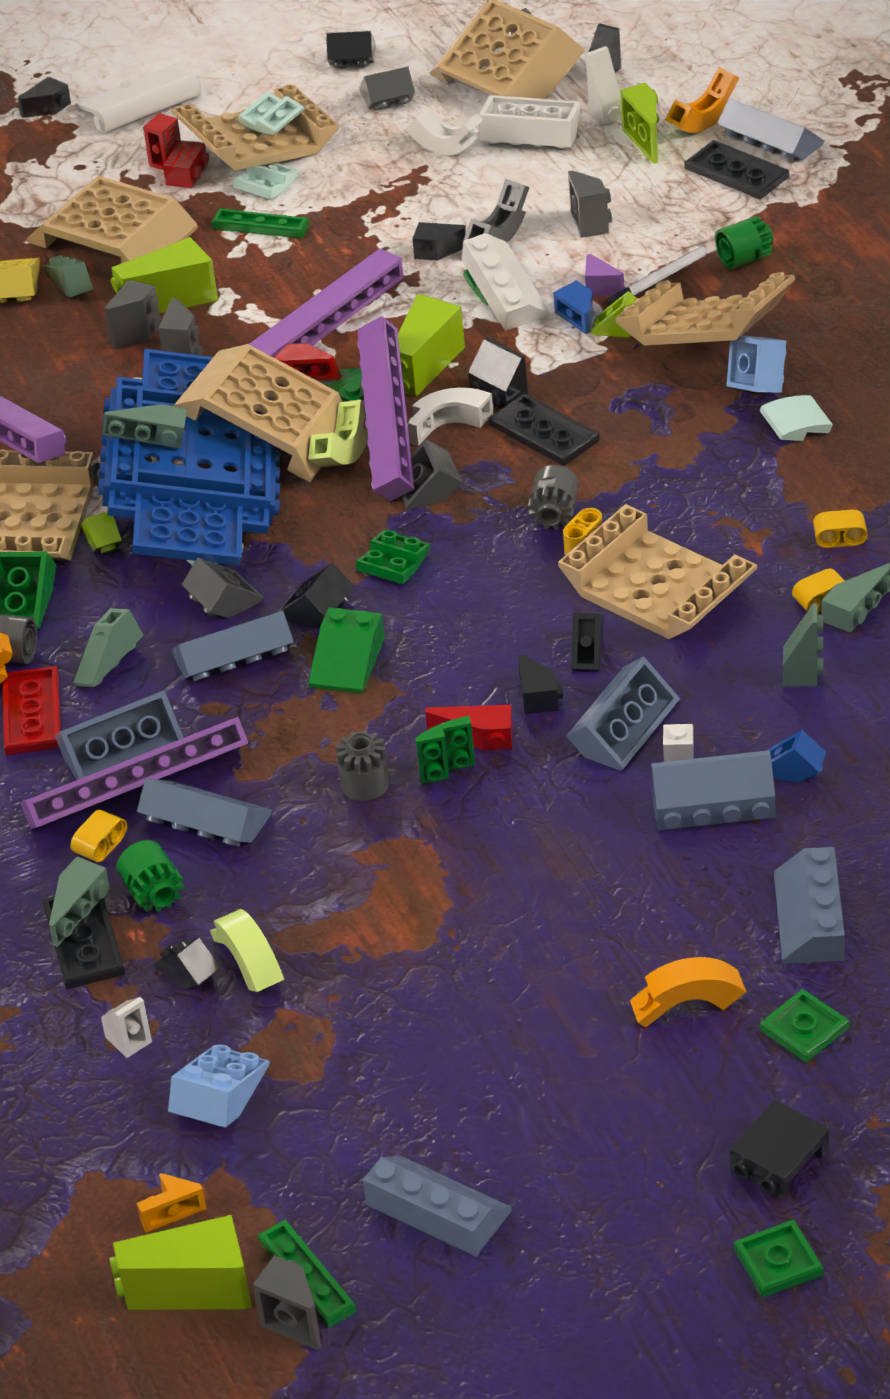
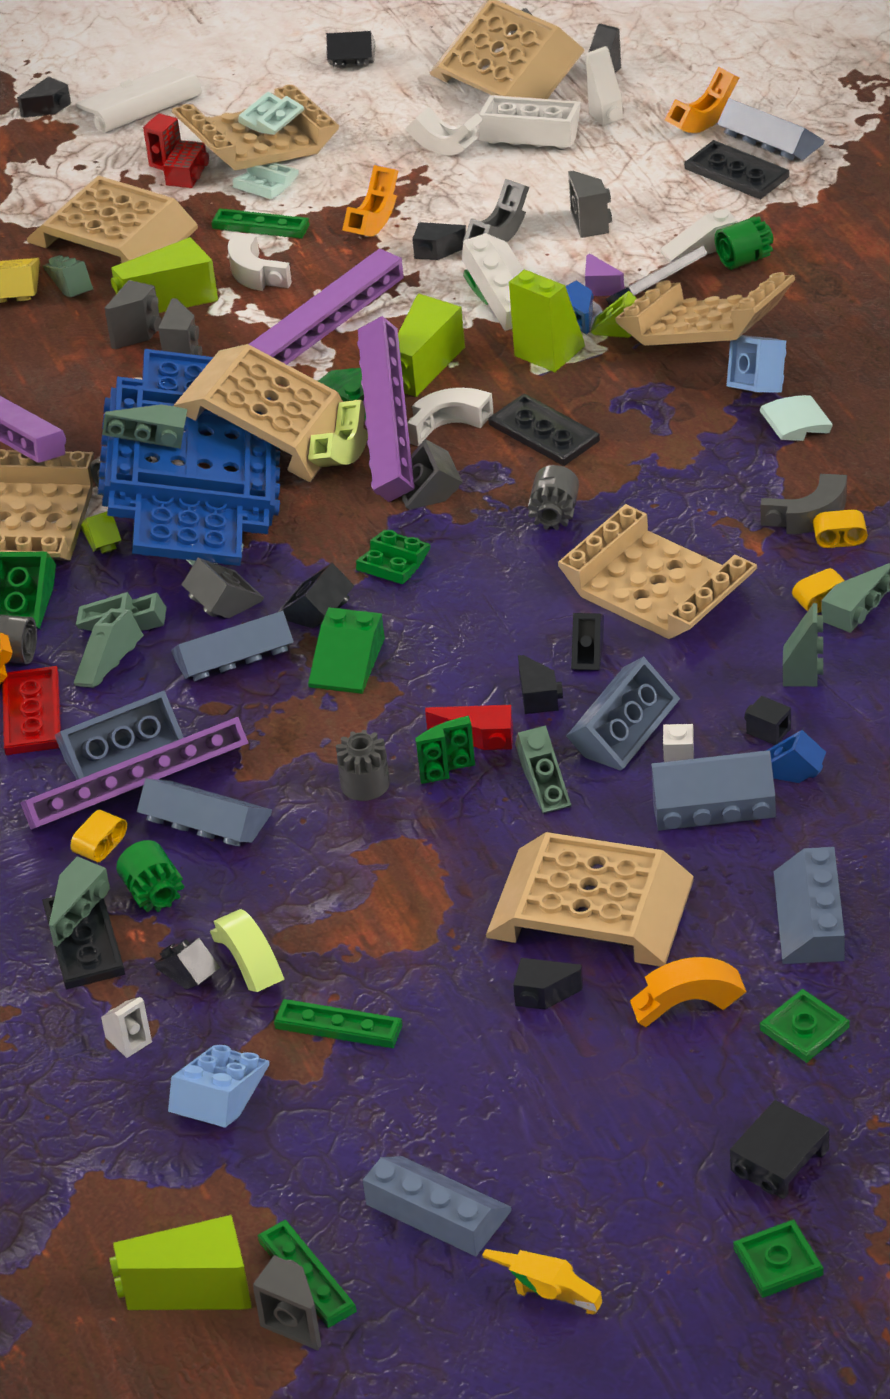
(147, 610): none -> sand green slope
(177, 1201): light orange slope -> none
(250, 269): none -> white arch
(310, 361): red slope -> none
(338, 1023): none -> green tile
(377, 205): none -> light orange arch
(387, 88): dark grey slope -> none
(498, 372): slope -> none
(542, 769): none -> sand green slope
(543, 321): none -> lime slope
(545, 982): none -> black slope
(548, 1278): none -> yellow animal
(581, 527): yellow beam -> none
(634, 900): none -> tan slope
(641, 118): lime slope -> none
(698, 234): none -> white slope
(768, 720): none -> black brick
(799, 513): none -> dark grey arch

